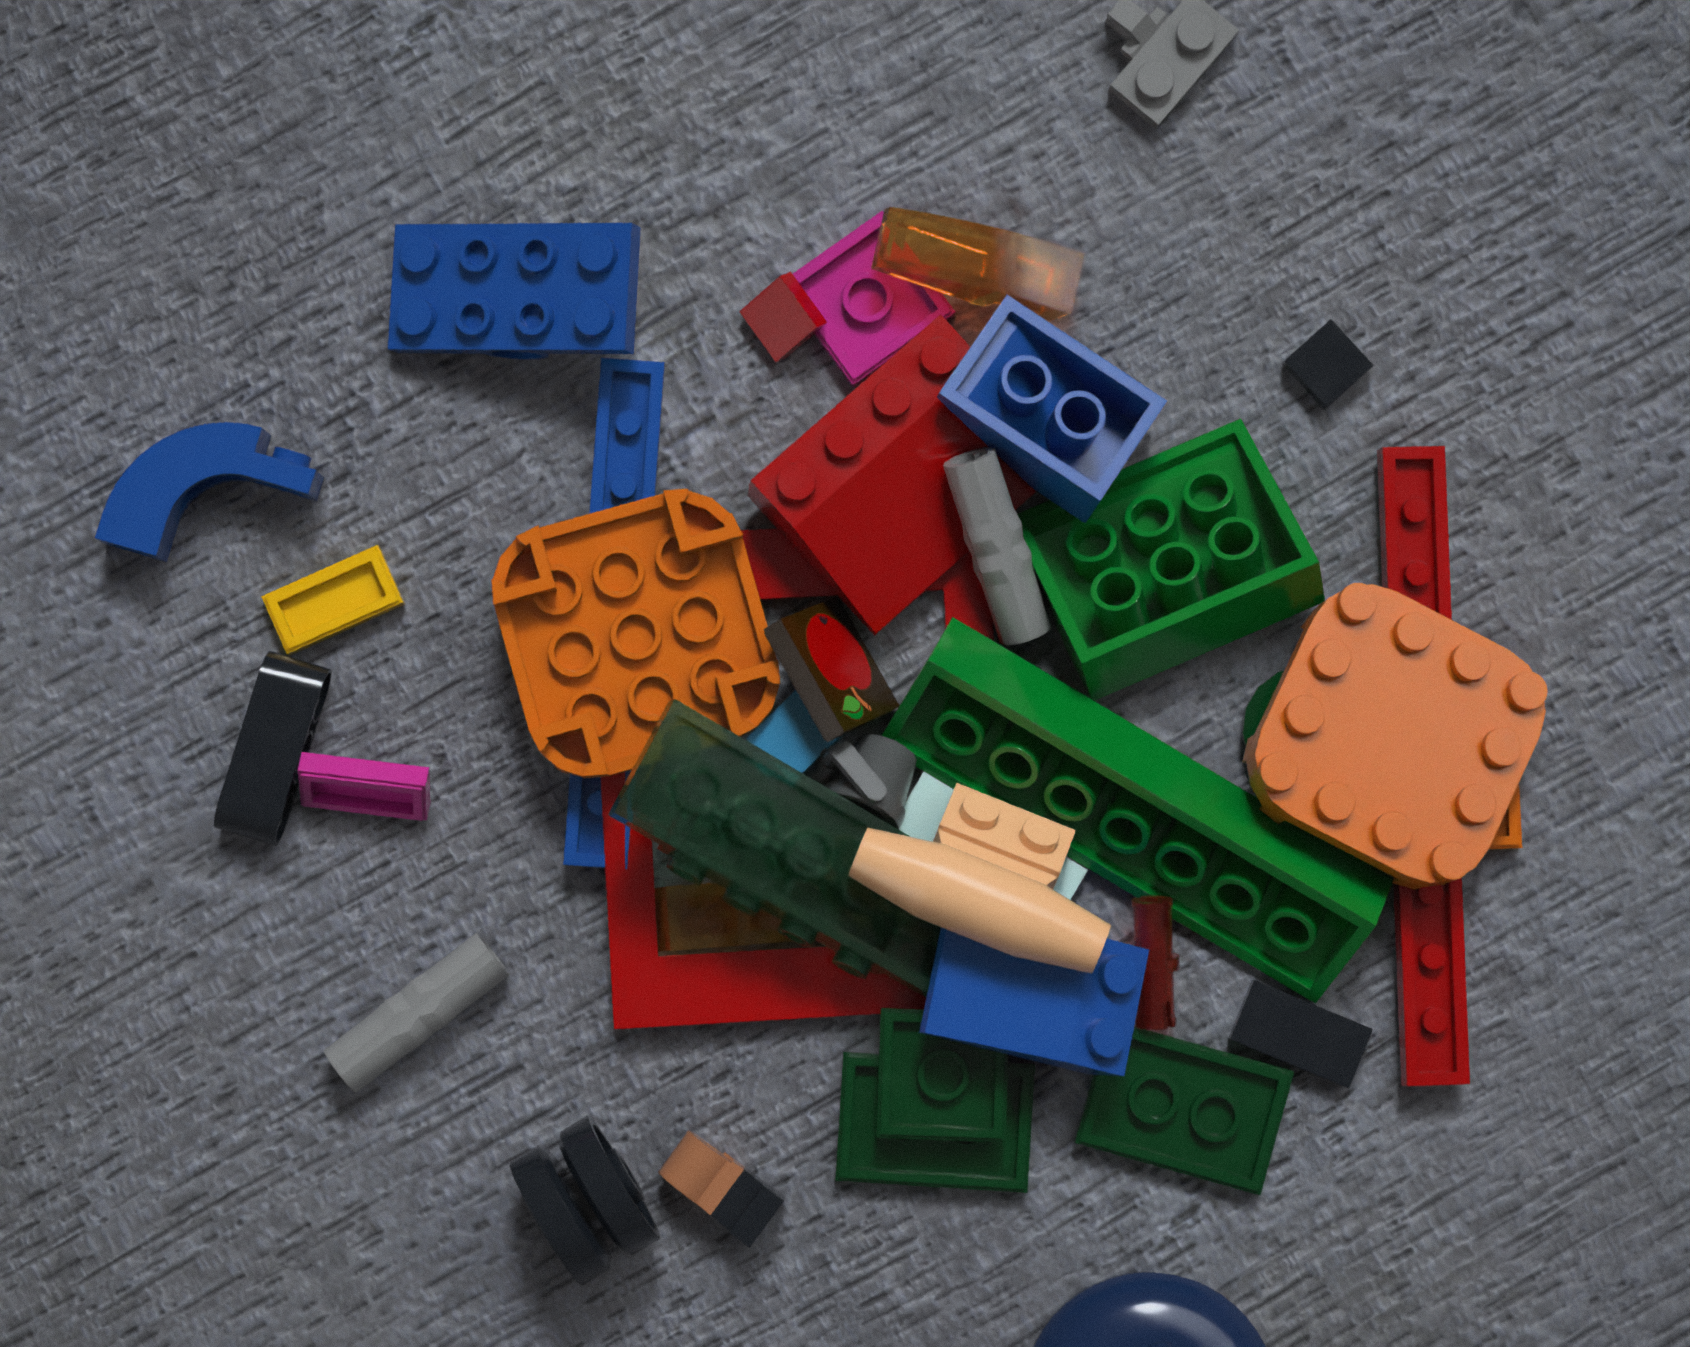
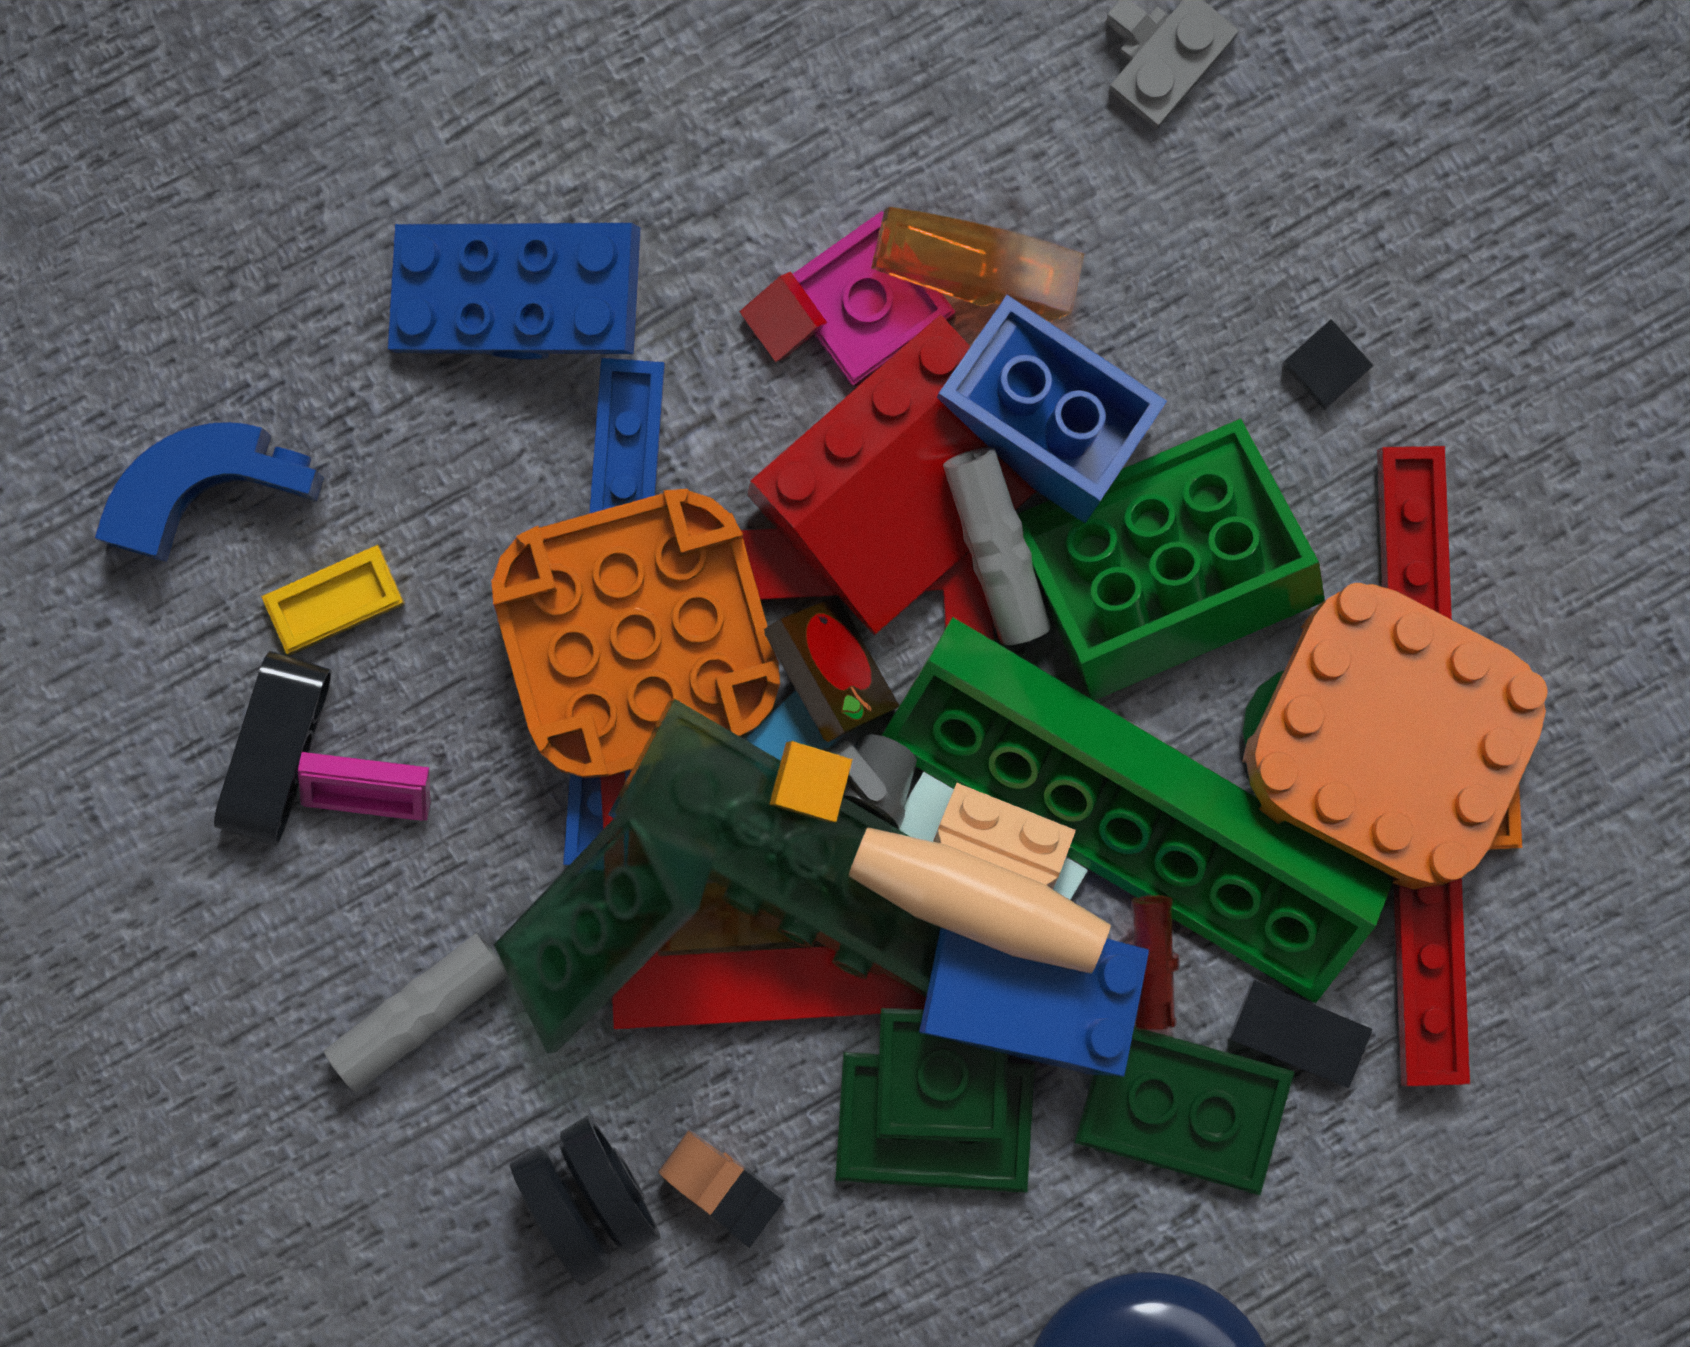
(603, 919): none -> clear green slope
(810, 781): none -> light orange tile

